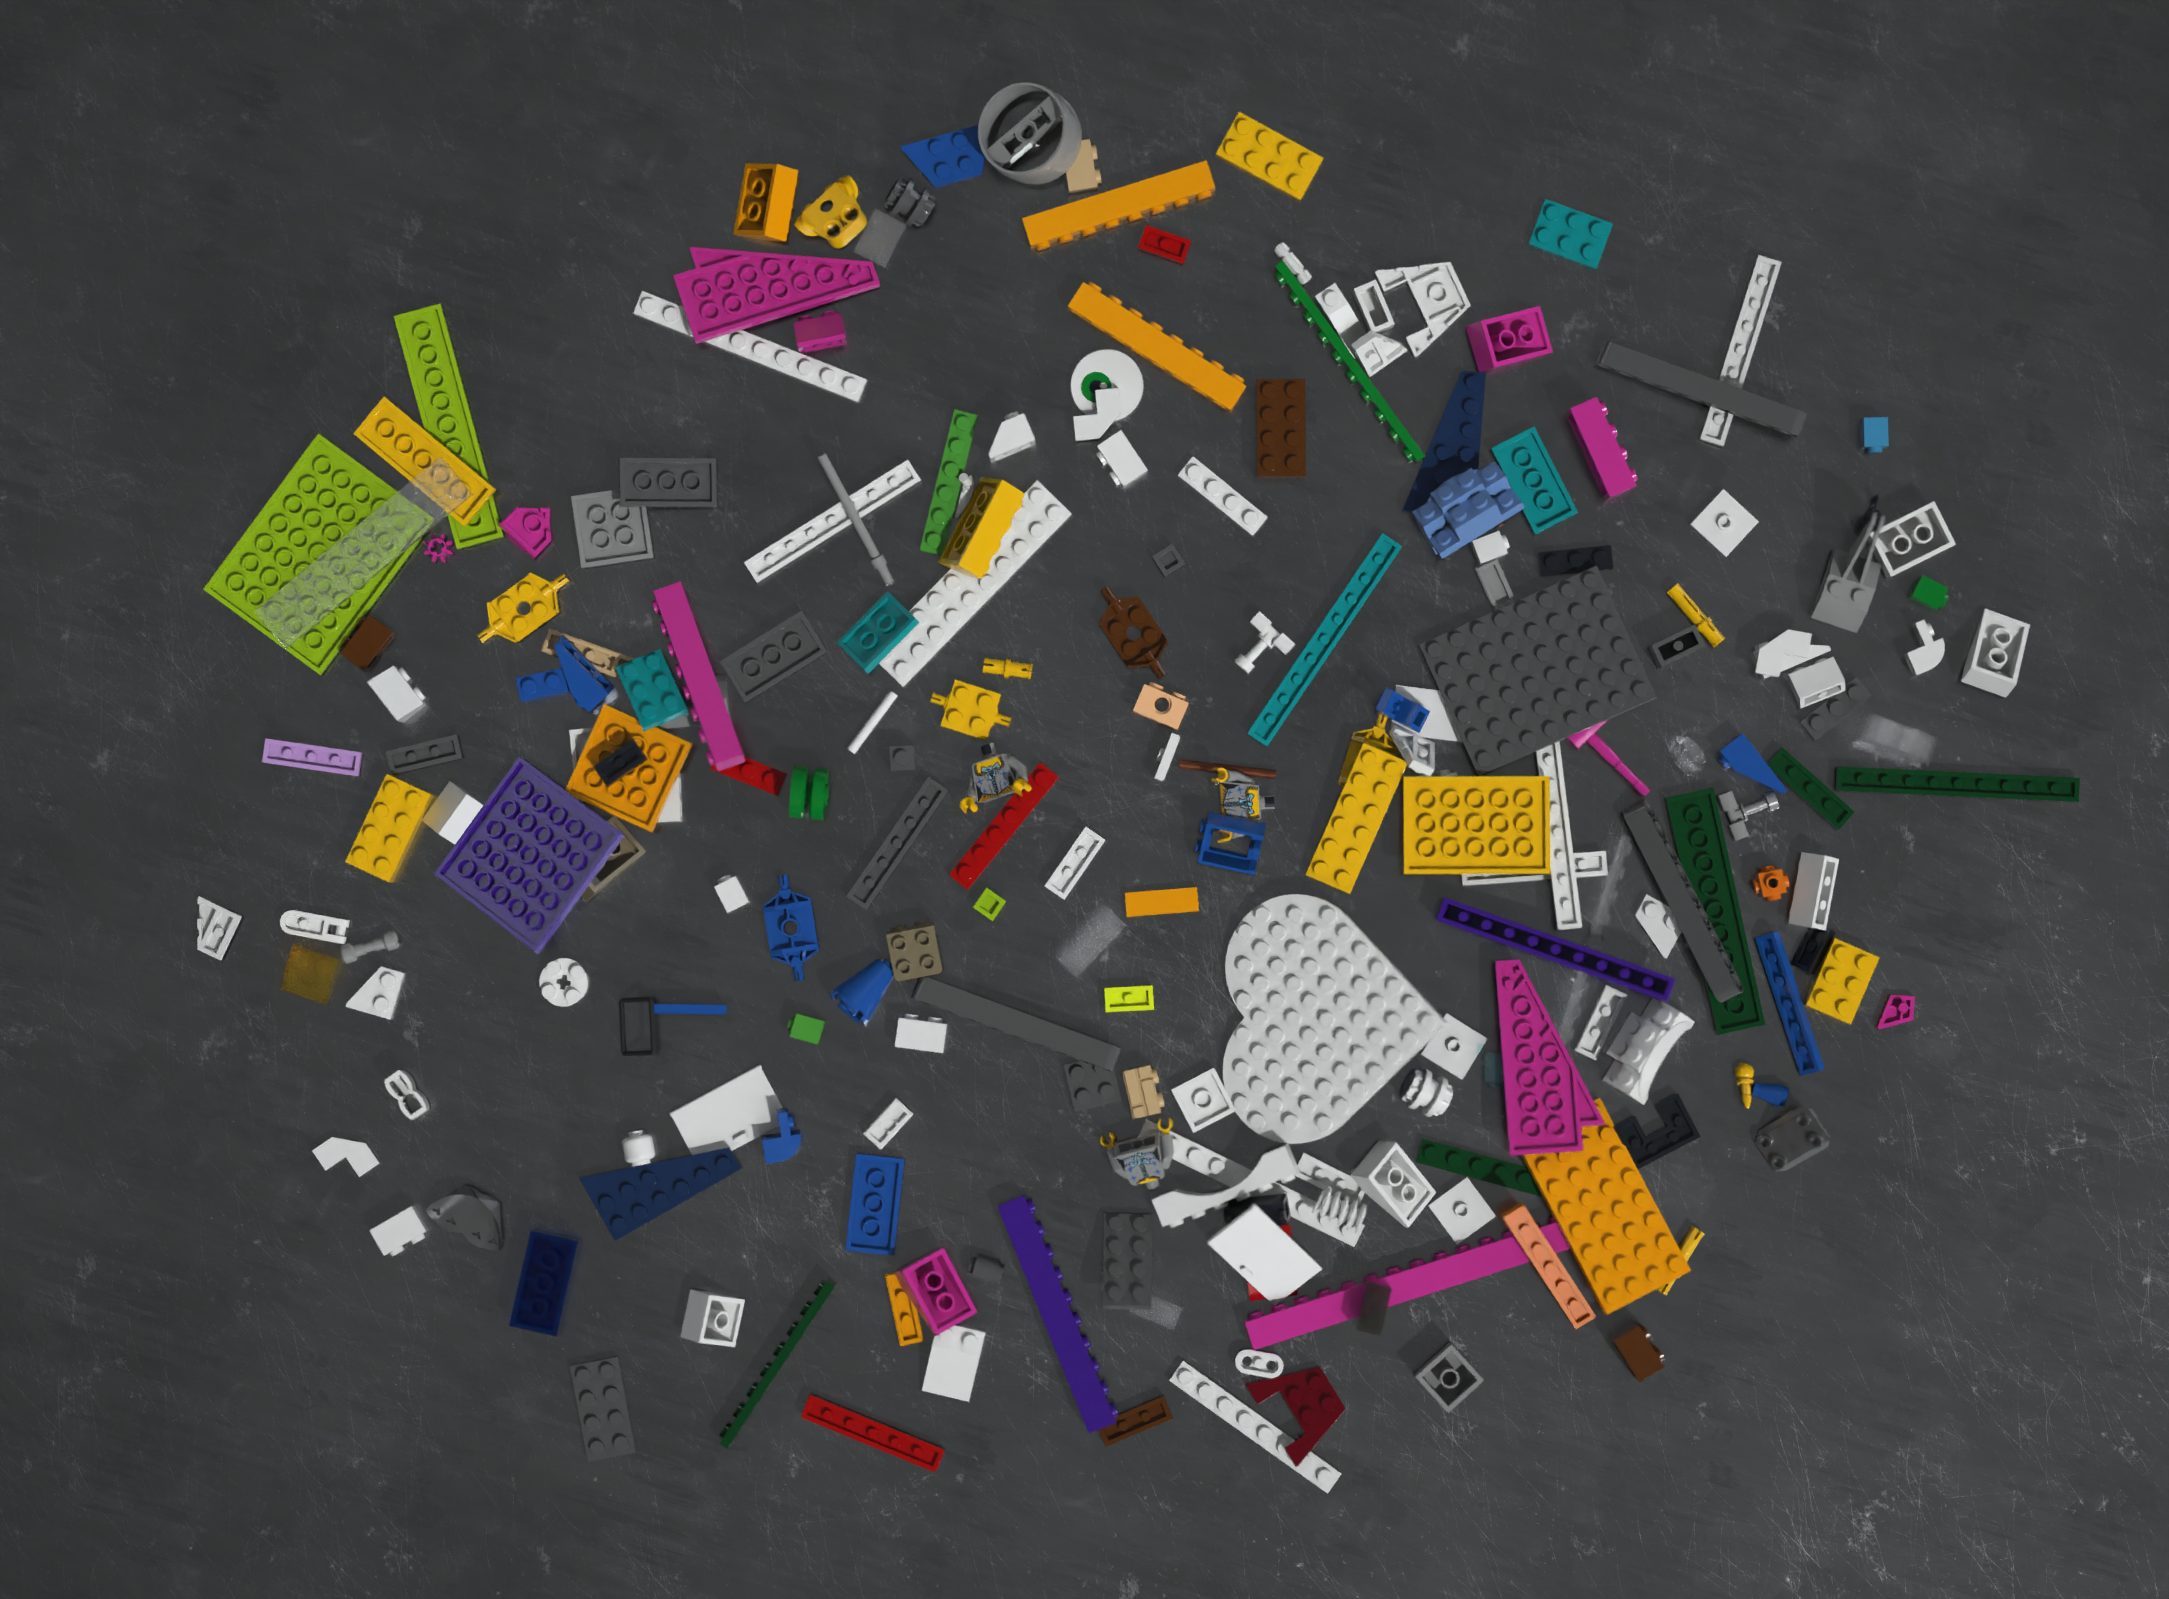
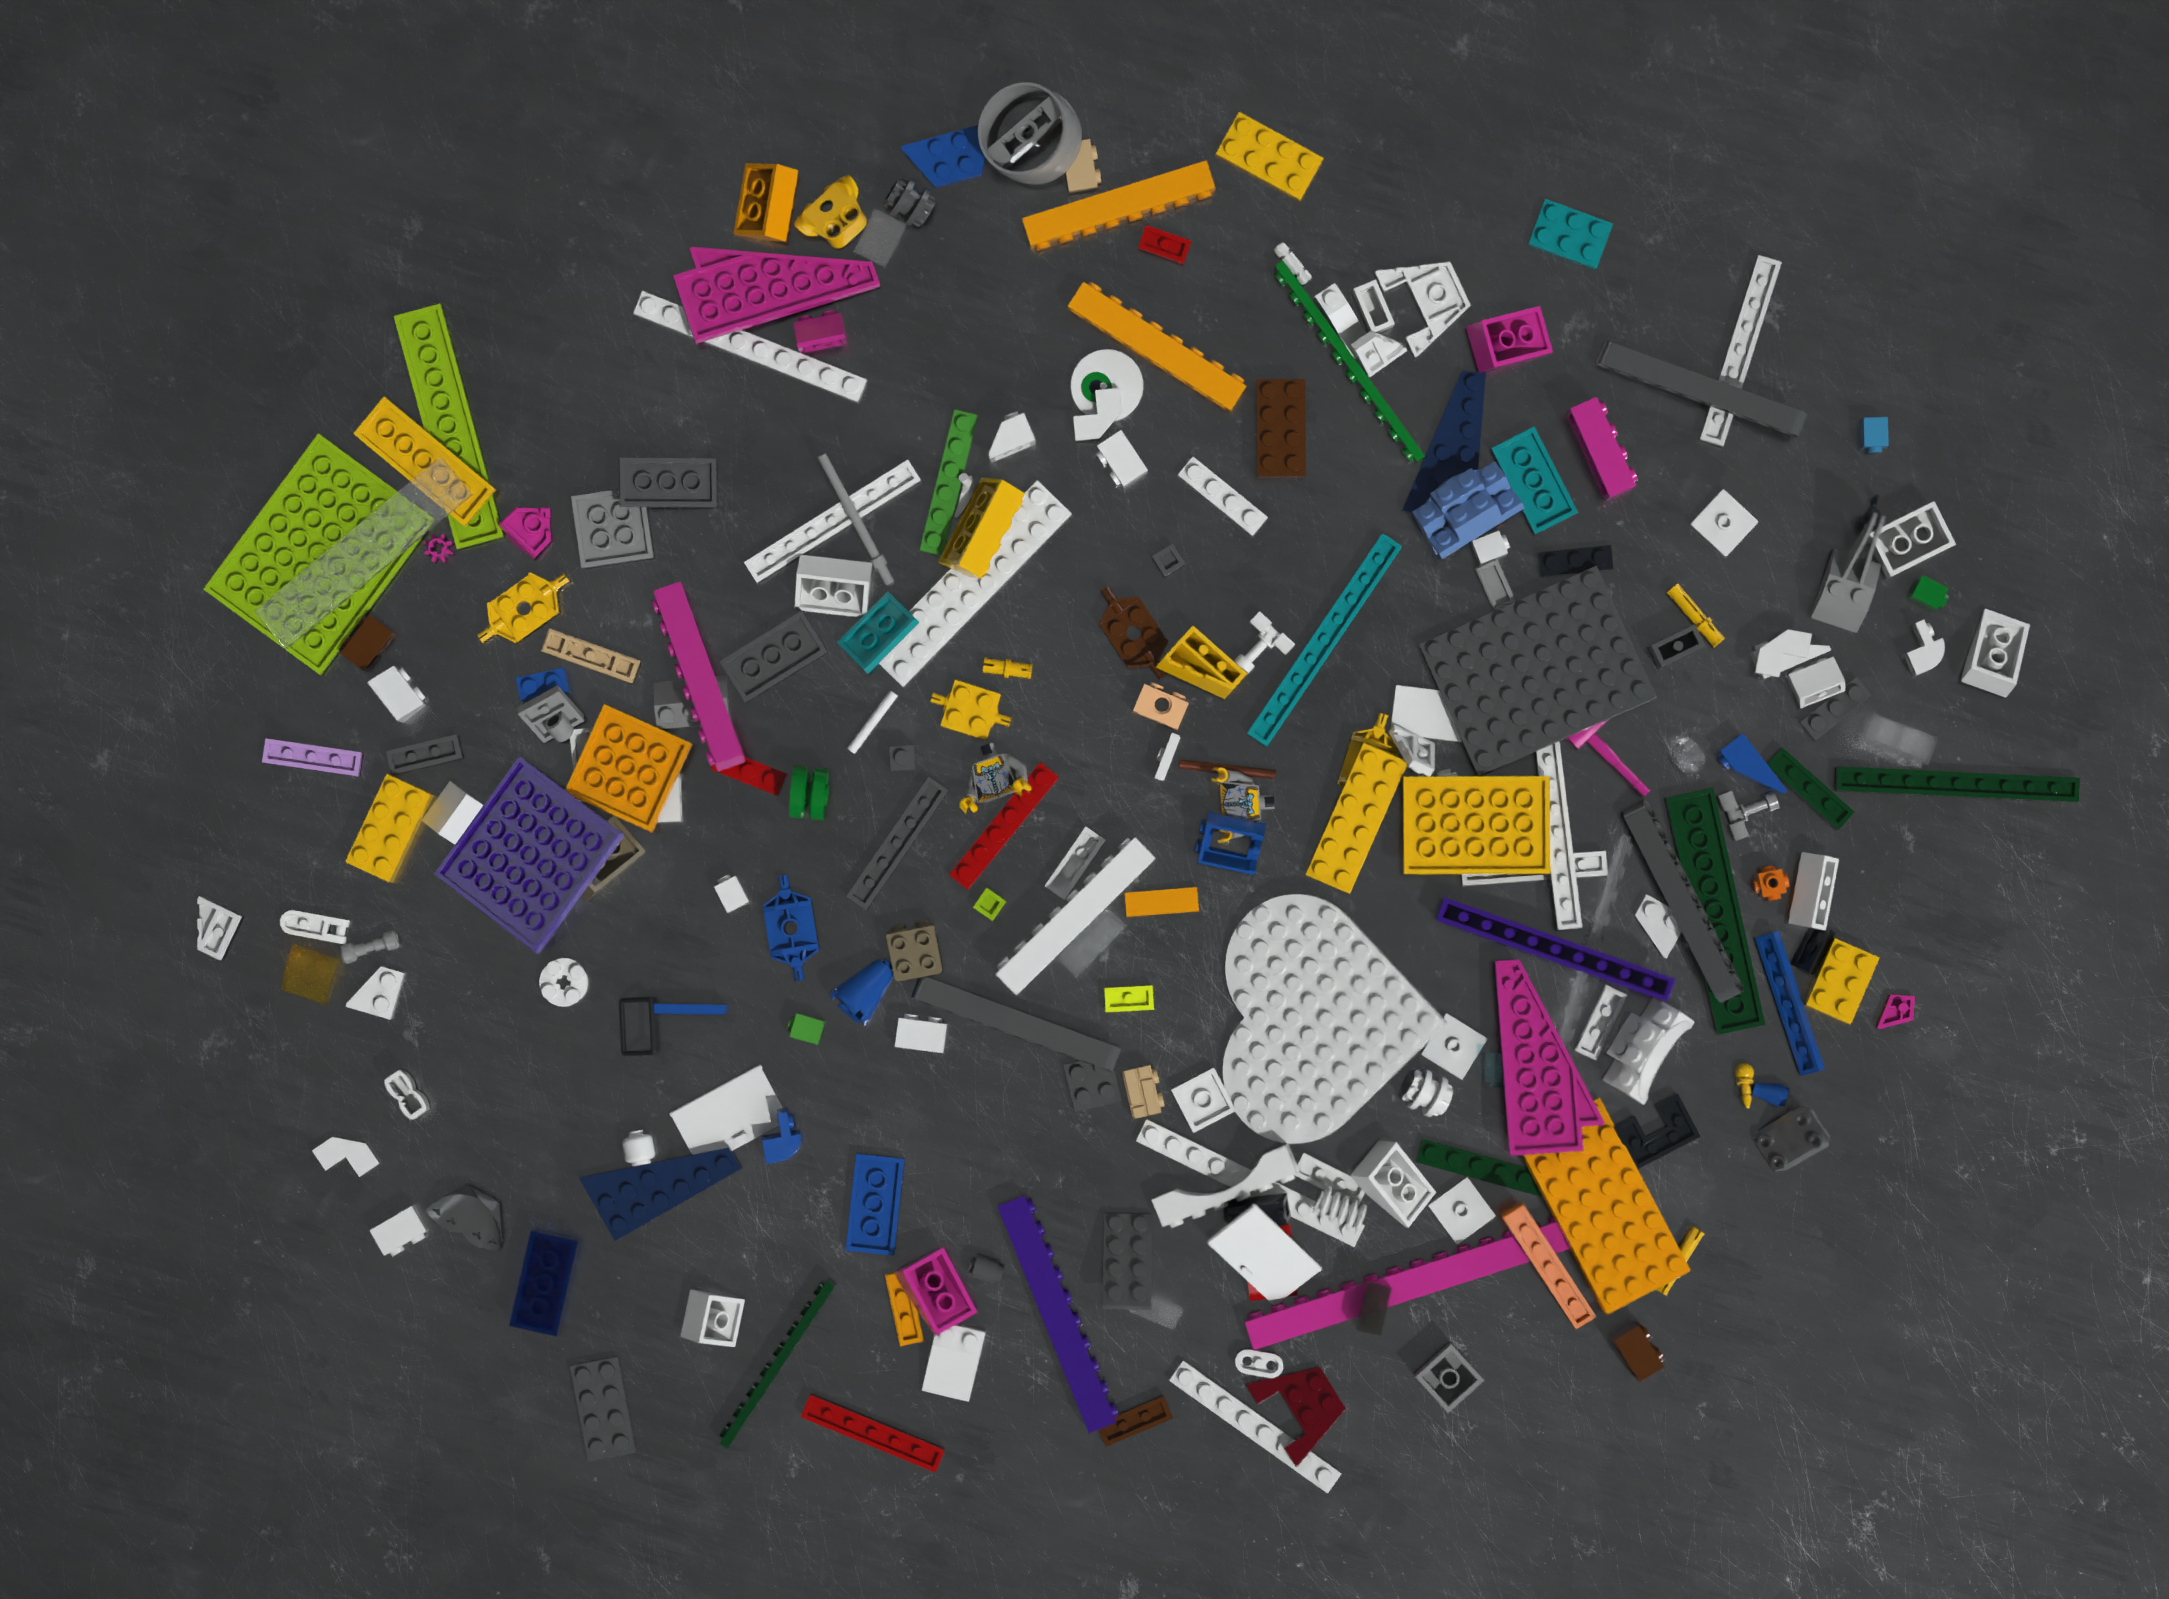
(551, 715): none -> light grey plate
(584, 680): blue slope -> none
(620, 763): black plate -> none
(651, 690): teal plate -> none
(832, 586): none -> white slope
(888, 1123): white plate -> none
(1075, 916): none -> white brick
(1141, 1158): light grey torso -> none
(1202, 664): none -> yellow wedge
(1402, 710): blue brick -> none

